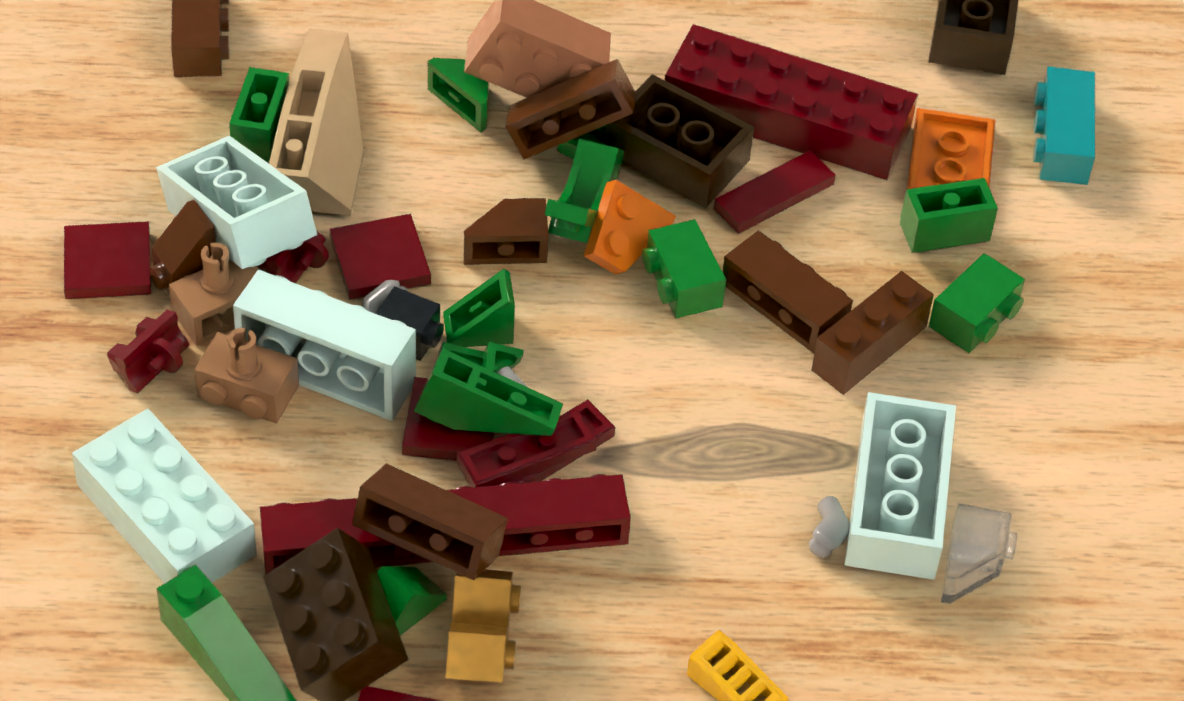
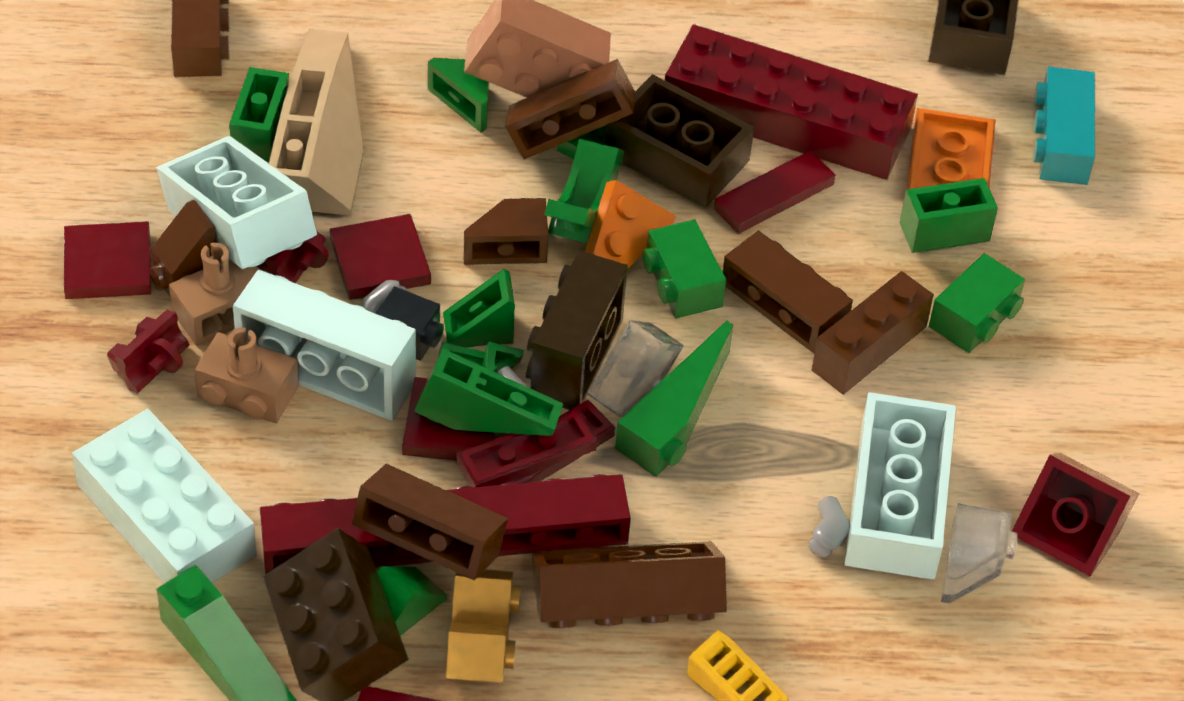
(577, 328): none -> dark brown brick
(629, 582): none -> reddish brown slope
(634, 366): none -> clear slope
(663, 421): none -> green slope
(1074, 513): none -> dark red slope

